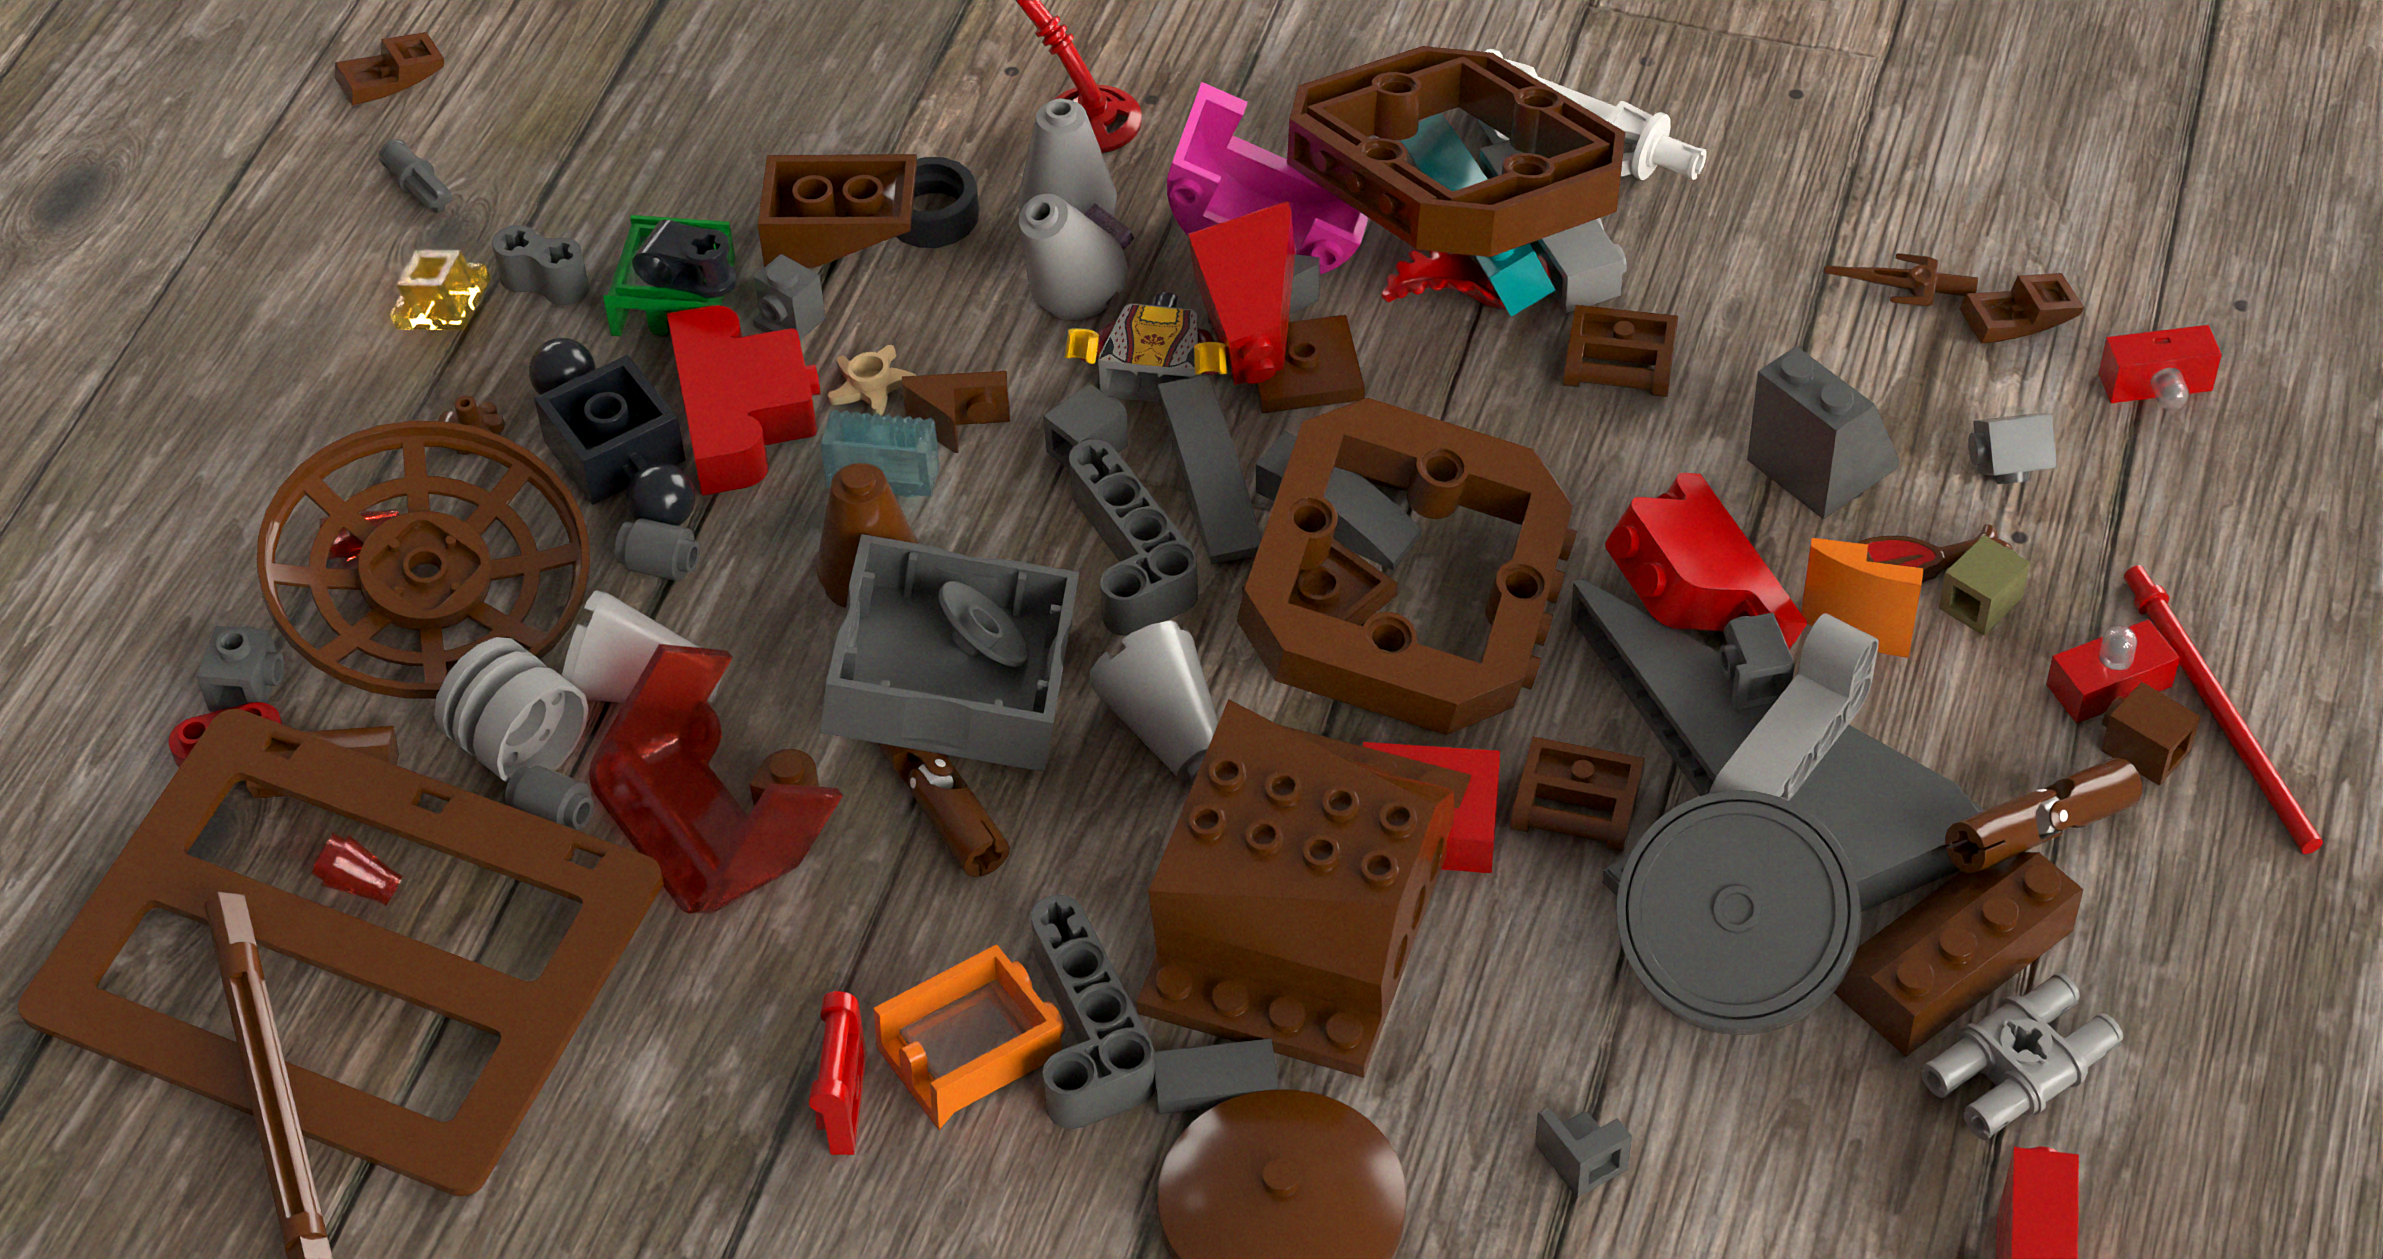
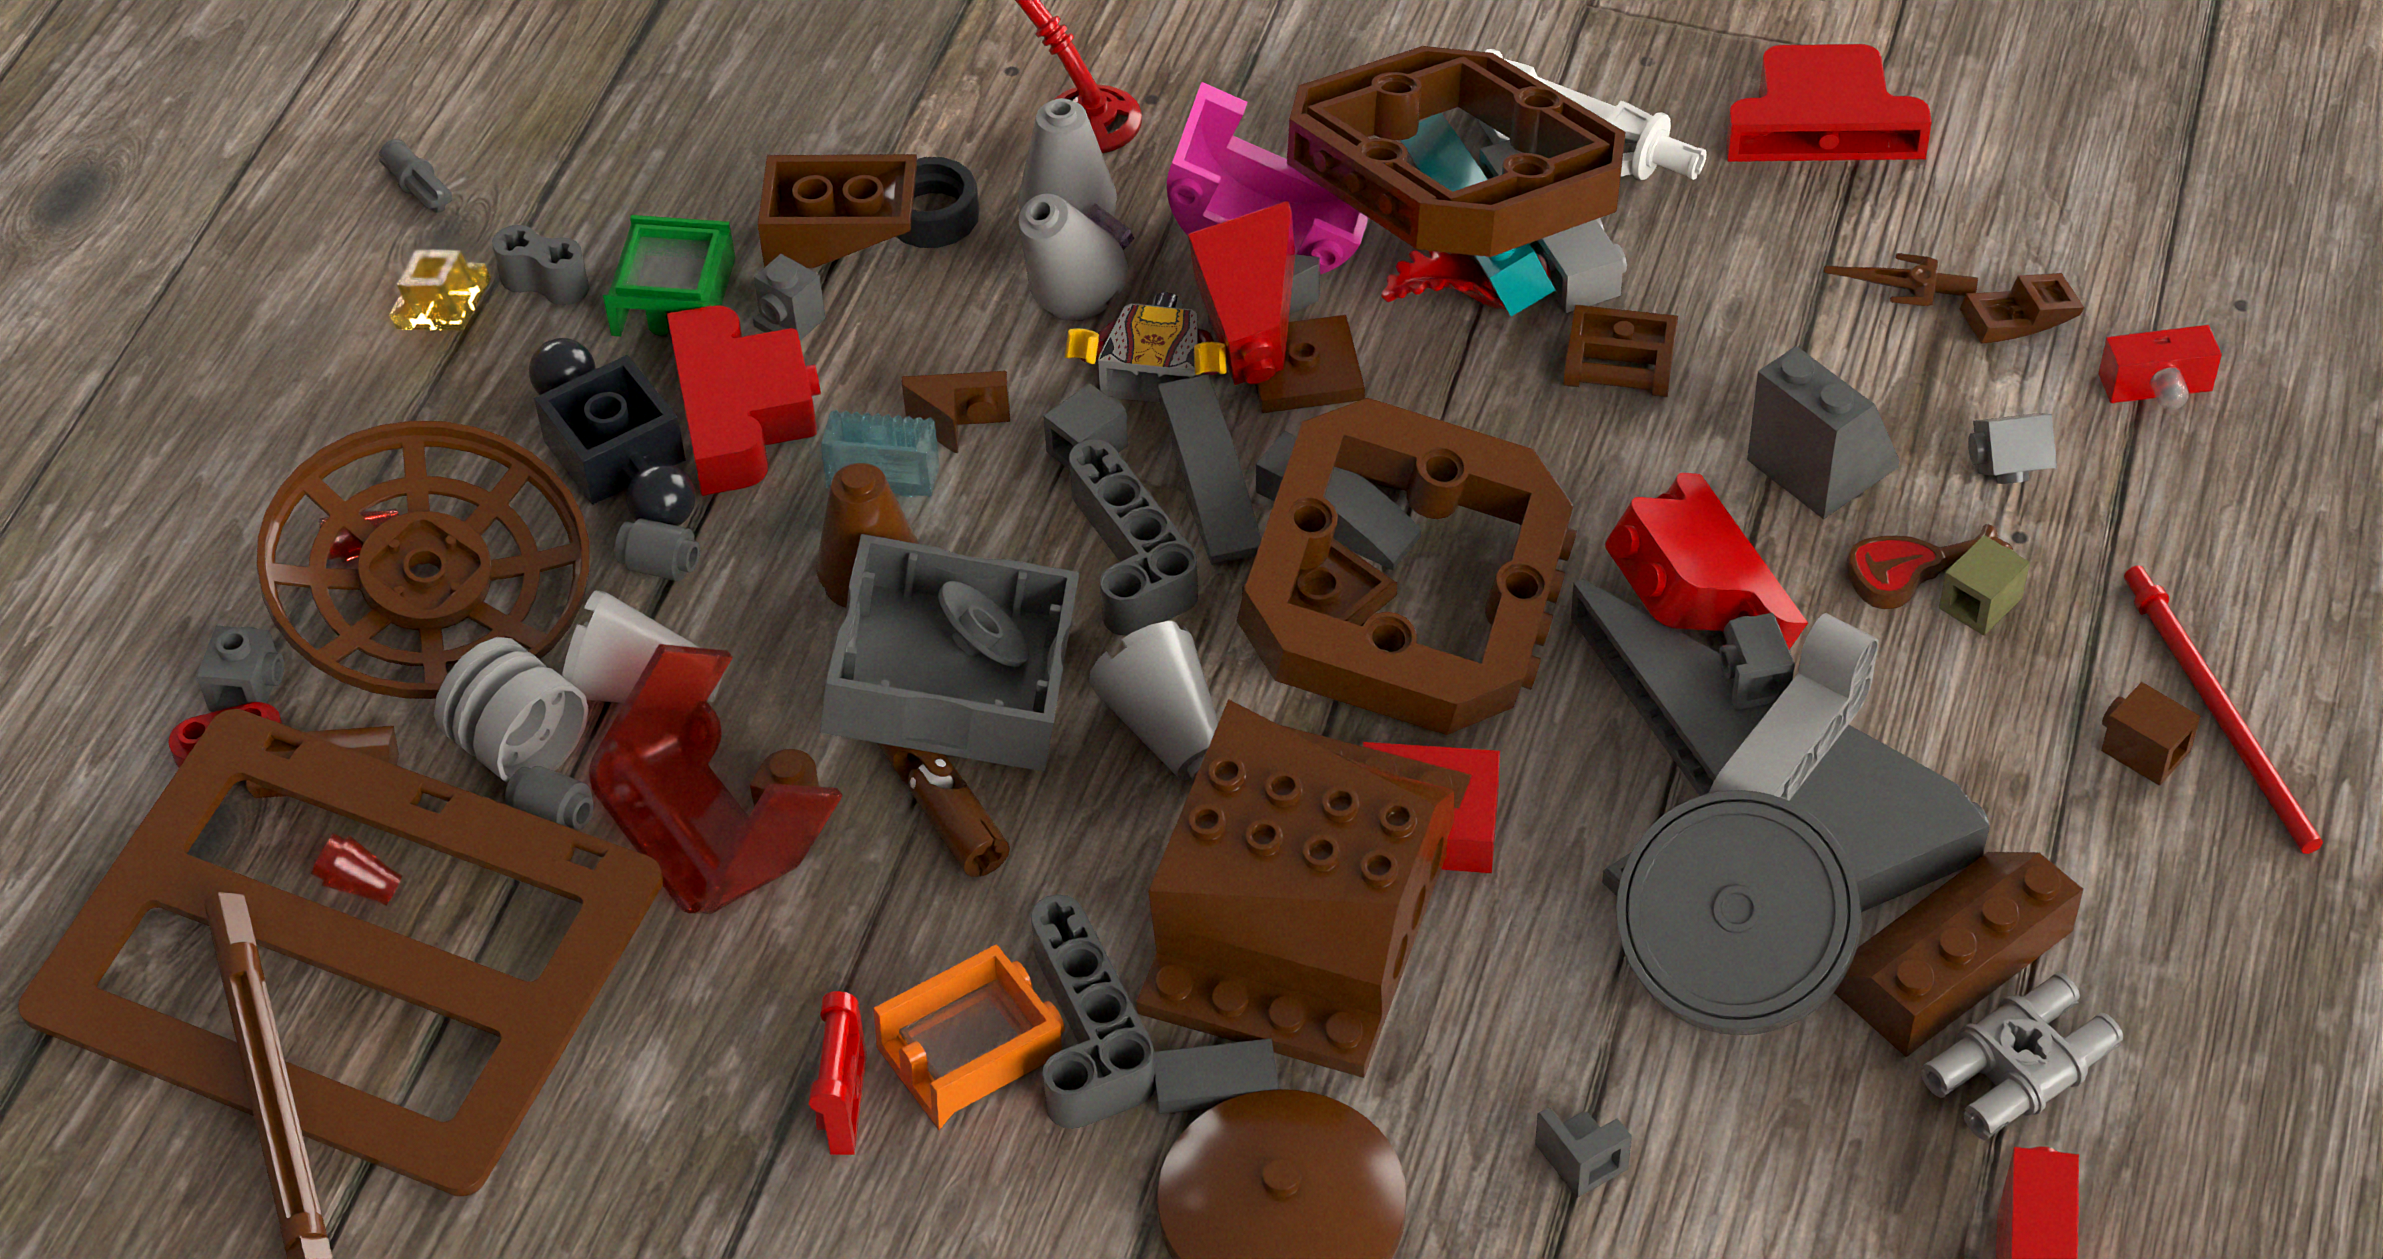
(401, 65): reddish brown slope -> none
(482, 417): reddish brown plant -> none
(682, 256): black piece -> none
(868, 378): tan animal -> none
(1580, 778): reddish brown plate -> none
(1826, 107): none -> red brick
(1862, 593): orange slope -> none
(2043, 815): reddish brown piece -> none
(2112, 666): red piece -> none

